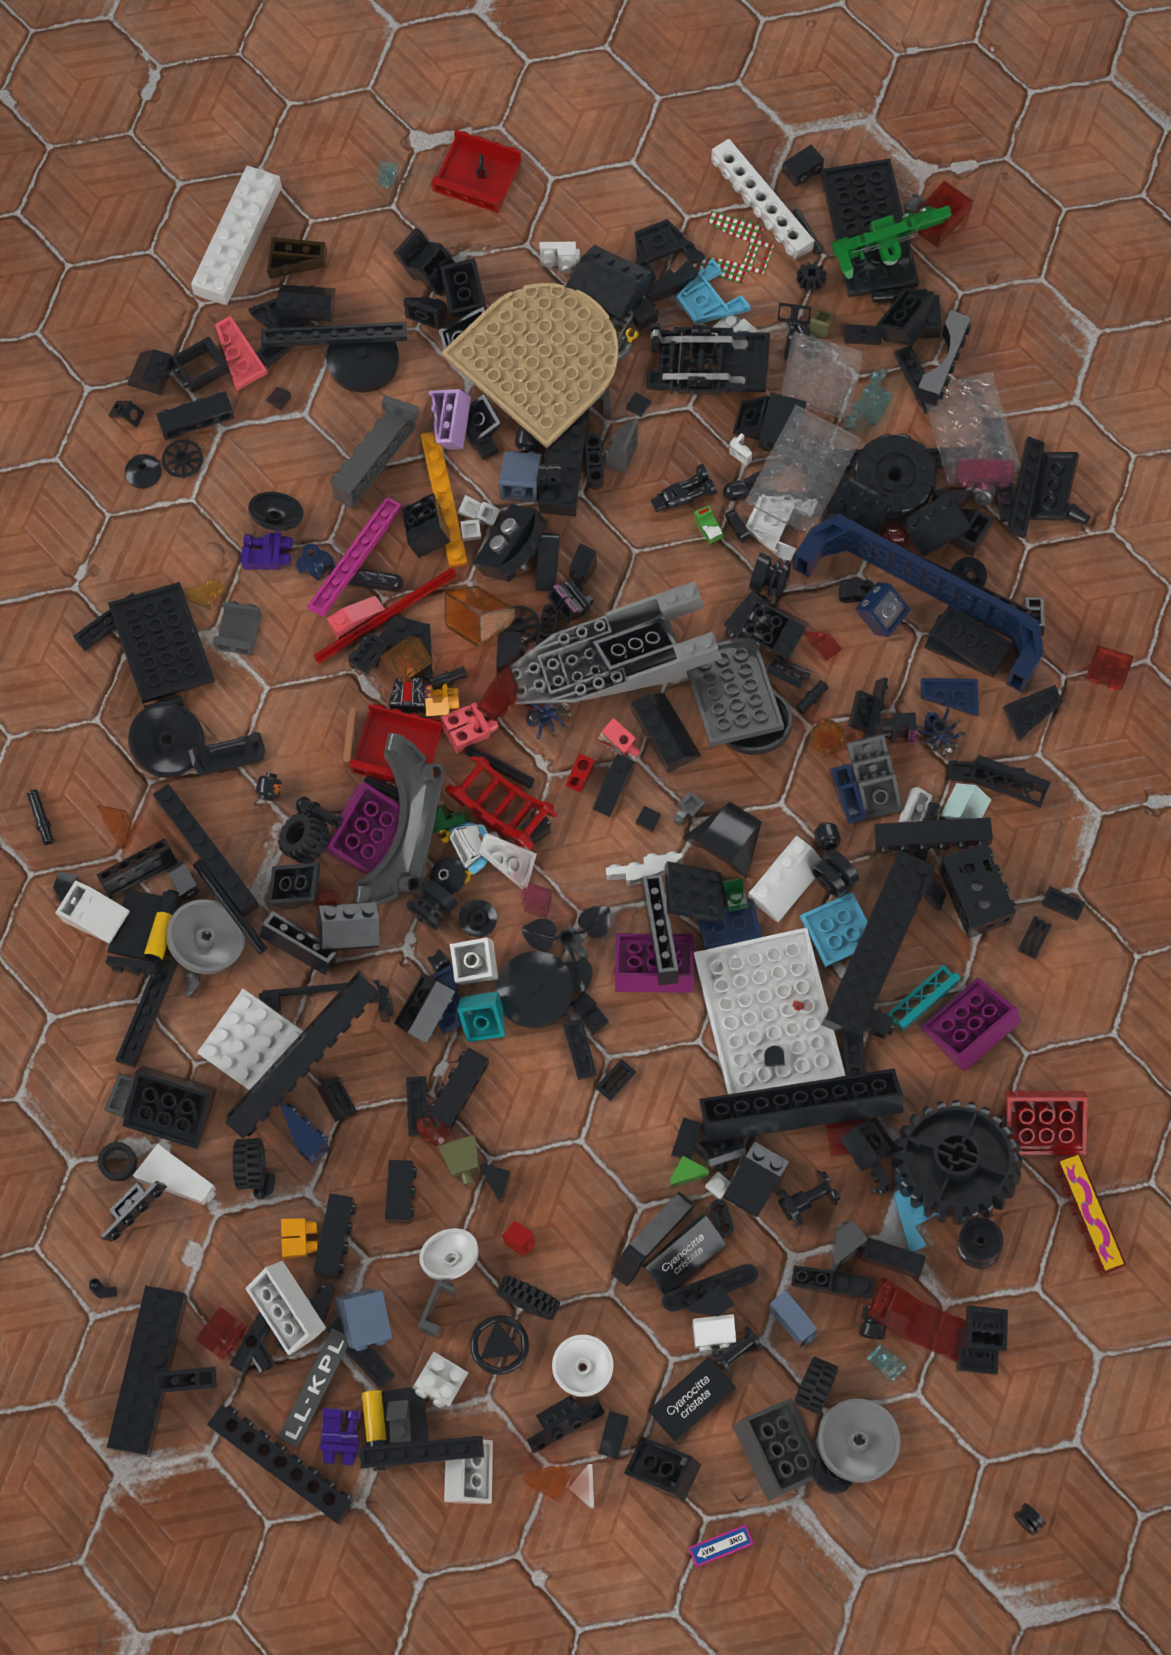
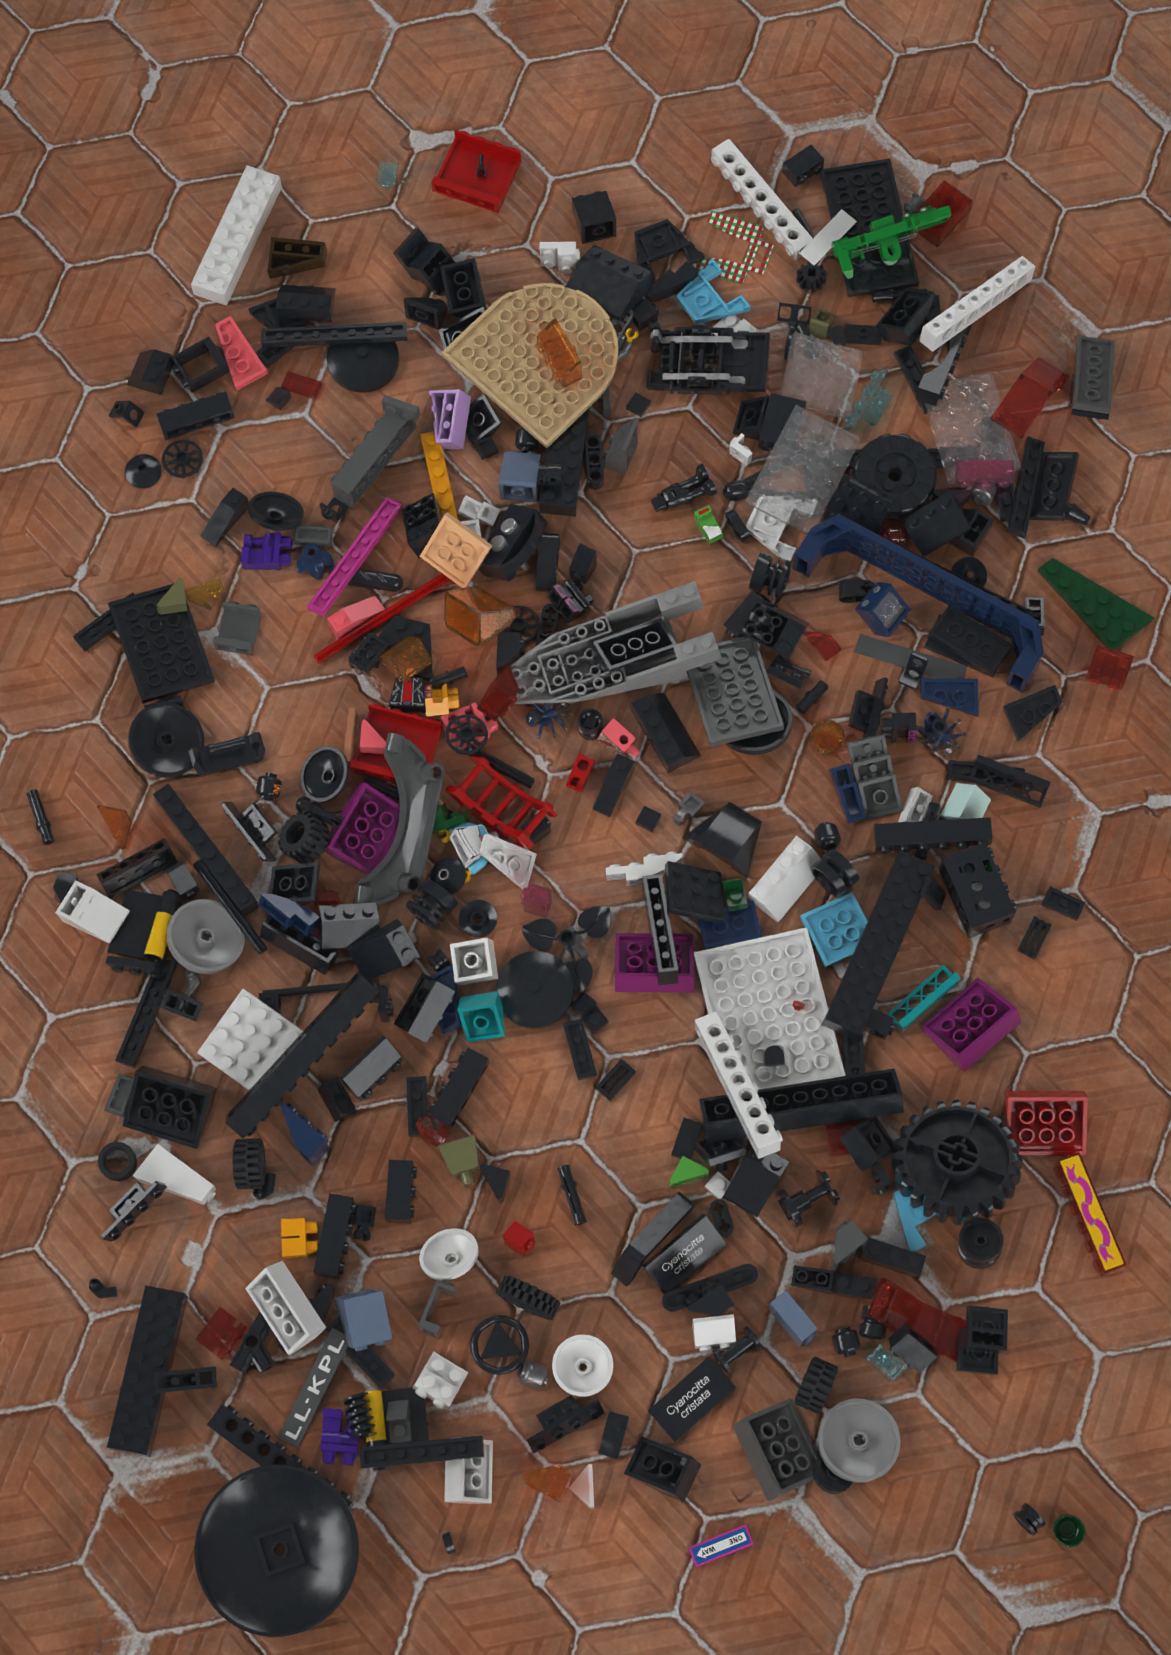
(173, 600): none -> olive slope
(179, 1004): none -> black brick
(225, 516): none -> black slope
(239, 1556): none -> black dish
(254, 826): none -> black bracket
(289, 913): none -> dark blue slope
(301, 385): none -> clear red tile
(313, 535): none -> dark grey plate
(324, 774): none -> black dish
(329, 513): none -> black bracket
(358, 1416): none -> black piece
(364, 1219): none -> black plate
(370, 740): none -> coral slope
(372, 1069): none -> slope
(384, 950): none -> black slope
(448, 1543): none -> black tile
(455, 550): none -> light nougat plate
(466, 735): none -> black wheel
(532, 1375): none -> flat silver head
(559, 354): none -> clear orange slope
(569, 1187): none -> black pin
(590, 724): none -> black wheel
(594, 216): none -> black slope
(762, 1143): none -> white brick
(831, 232): none -> white sticker
(837, 336): none -> black slope
(846, 1341): none -> black head
(899, 656): none -> dark grey sticker
(912, 1348): none -> black brick
(913, 673): none -> black bracket
(977, 303): none -> white brick
(1029, 396): none -> clear red windscreen
(1069, 1530): none -> dark green hair
(1092, 378): none -> dark grey piece
(1101, 611): none -> dark green wing

